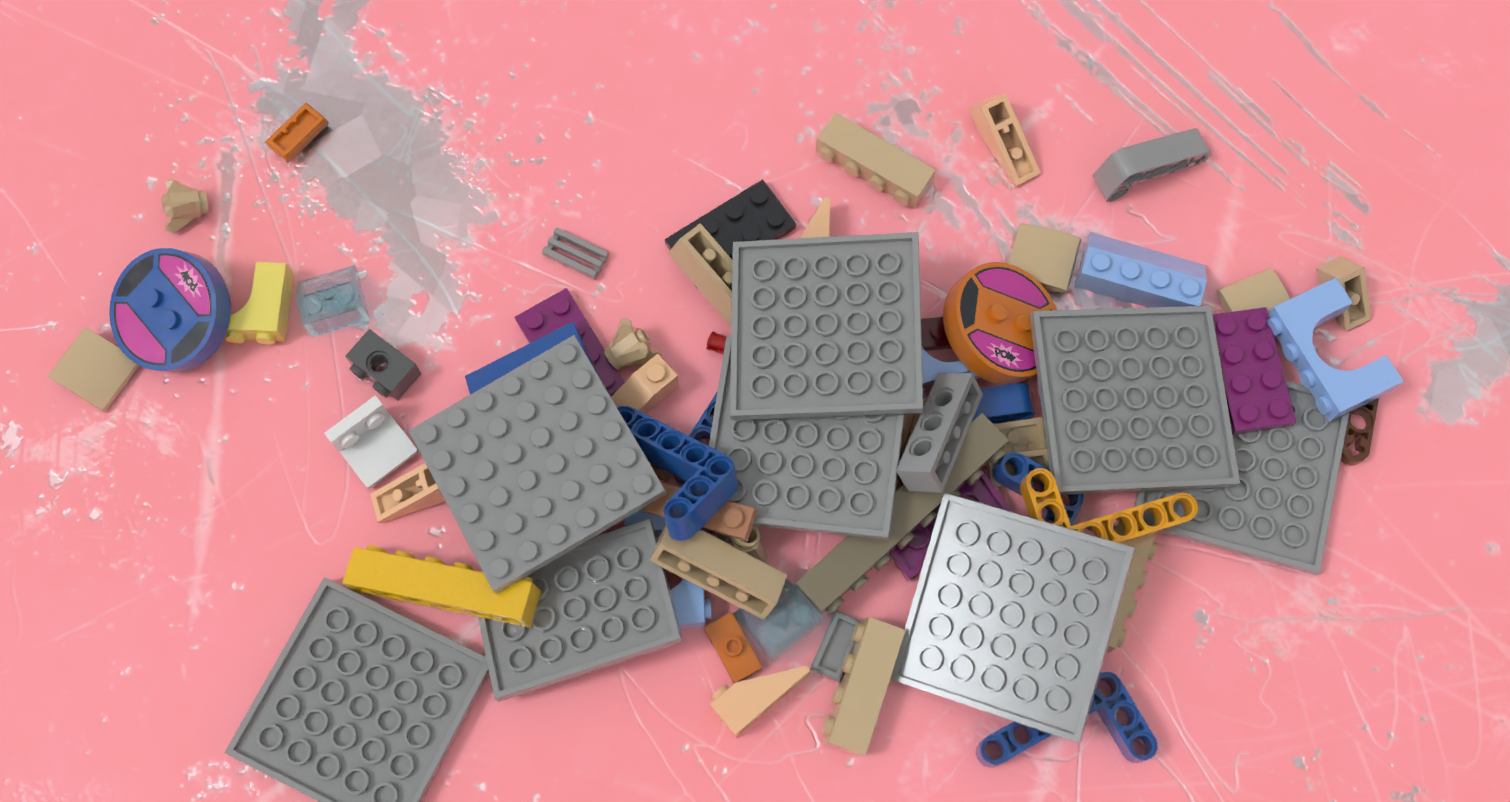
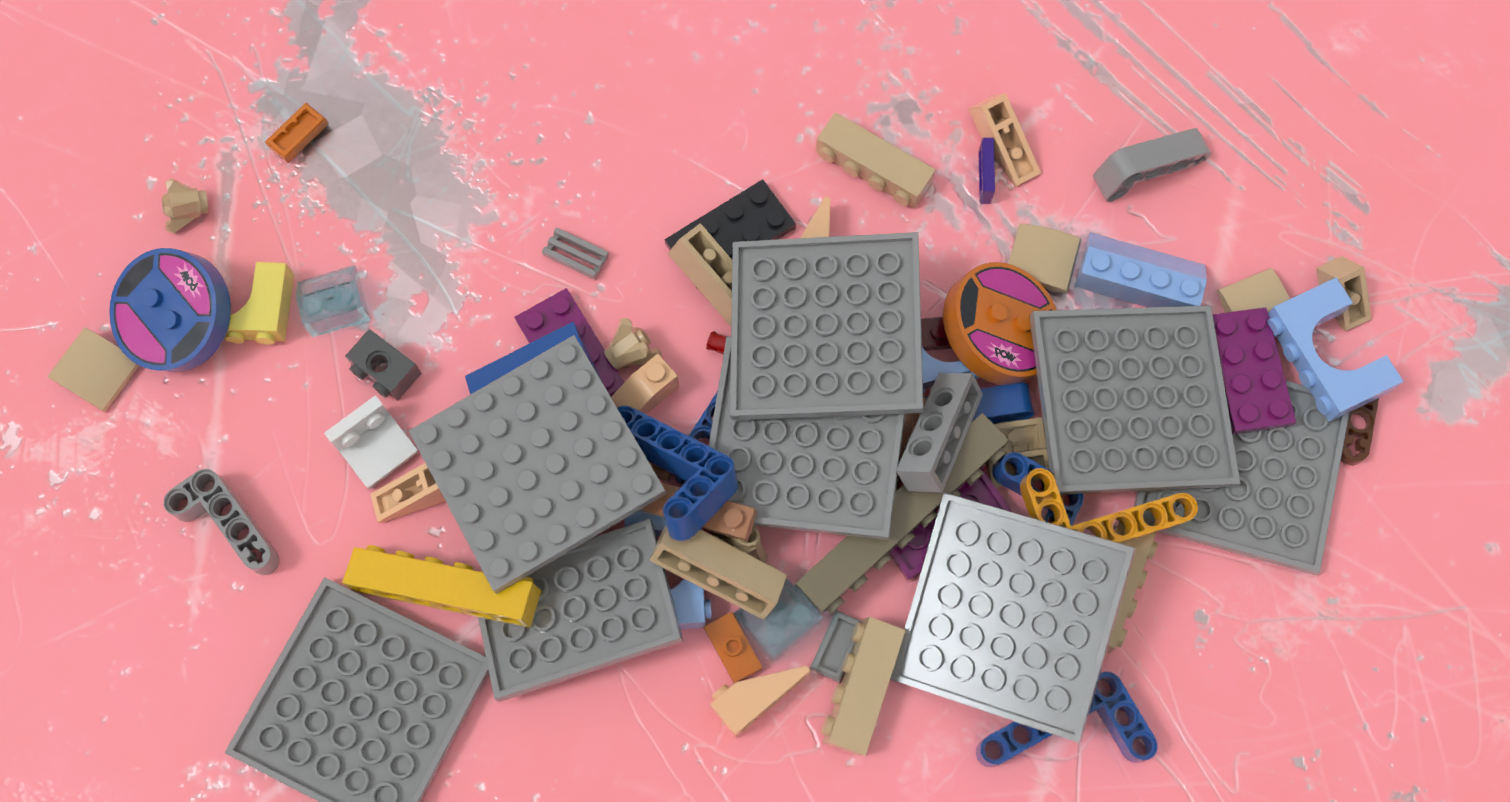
(230, 524): none -> light grey beam
(986, 170): none -> dark purple tile

